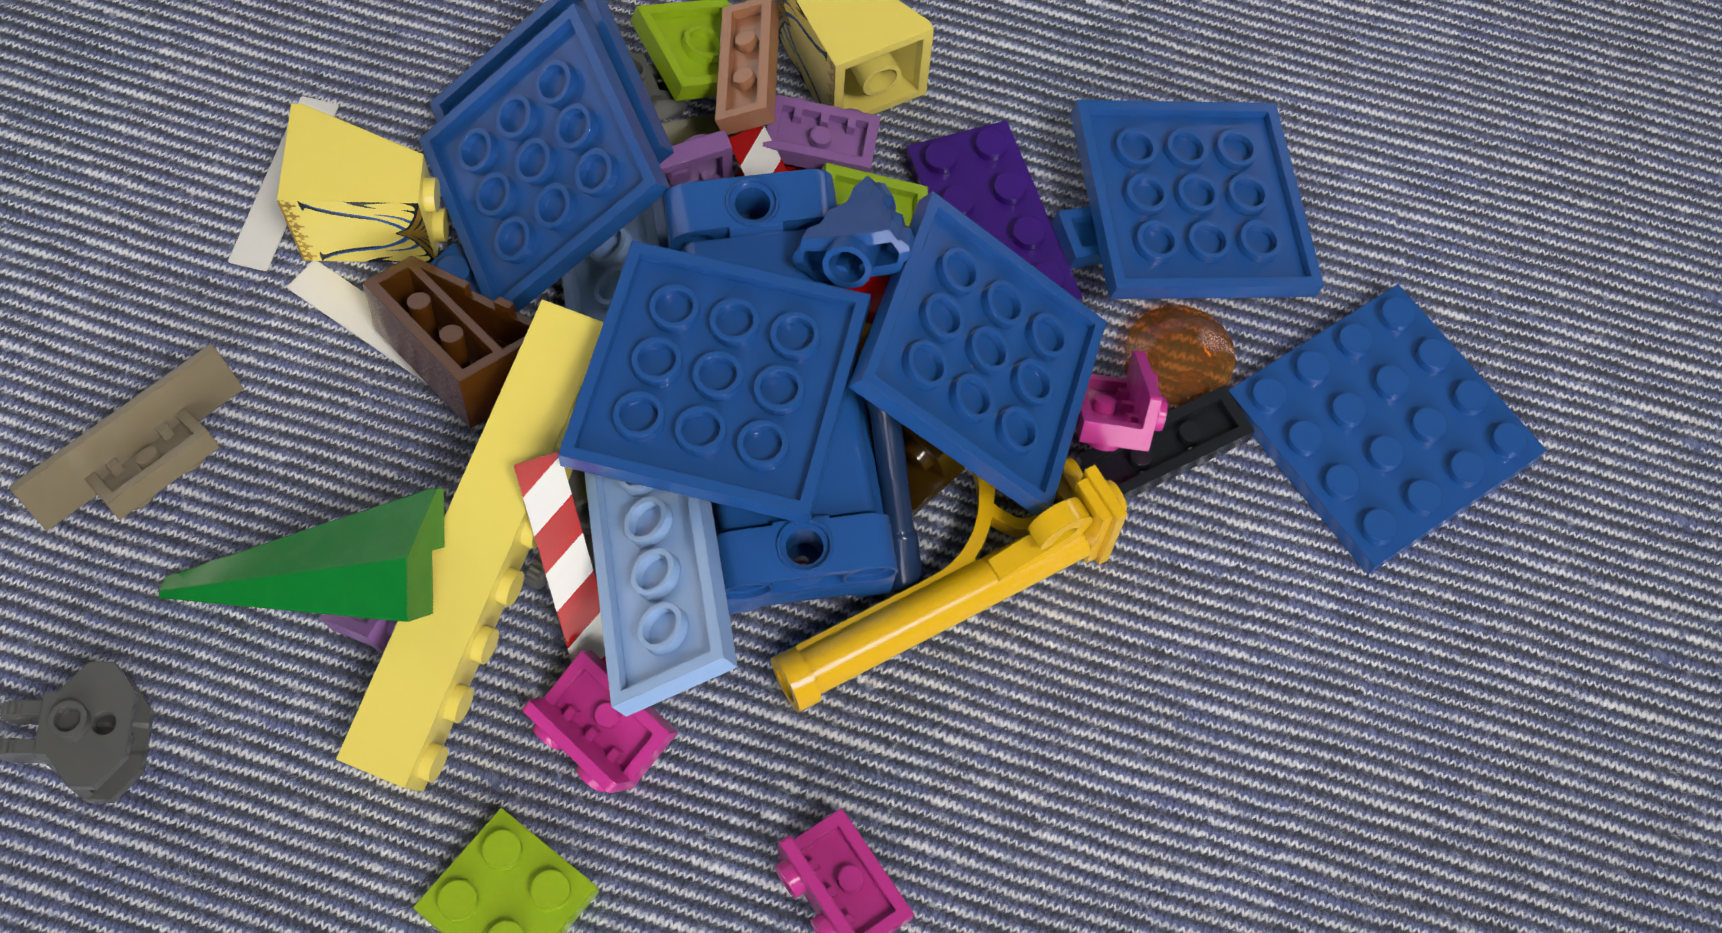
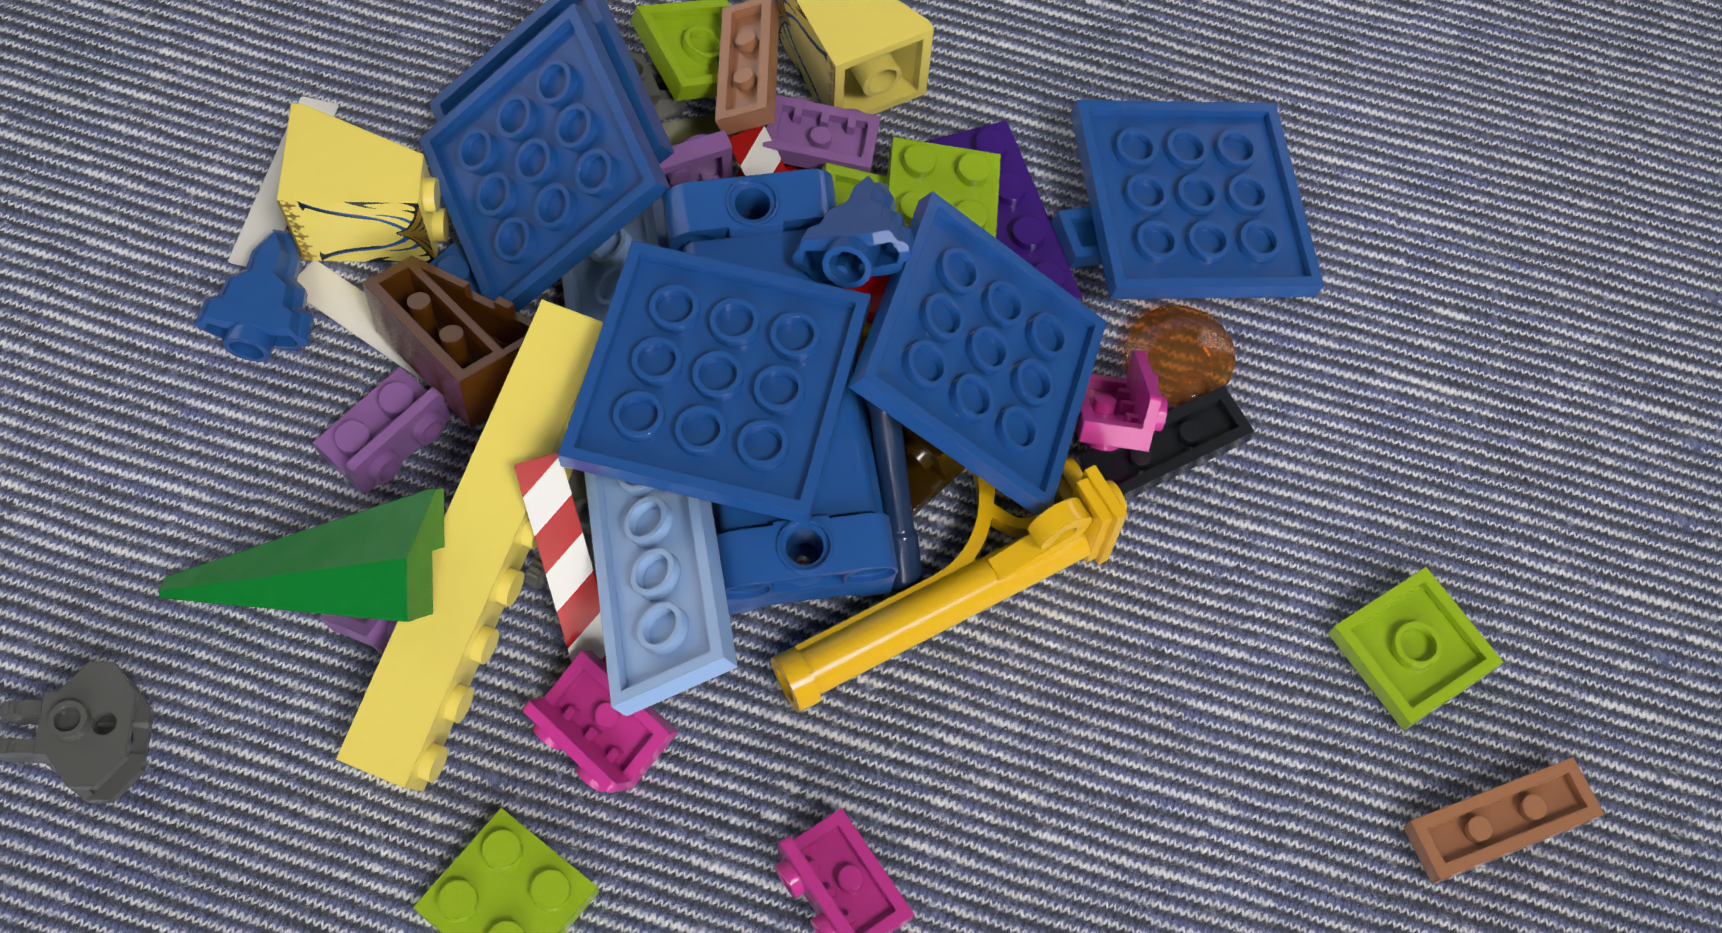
(135, 447): dark tan bracket -> none
(261, 304): none -> blue rock
(383, 430): none -> medium lavender bracket
(958, 175): none -> lime plate
(1384, 428): blue plate -> none
(1415, 648): none -> lime plate
(1502, 820): none -> nougat plate

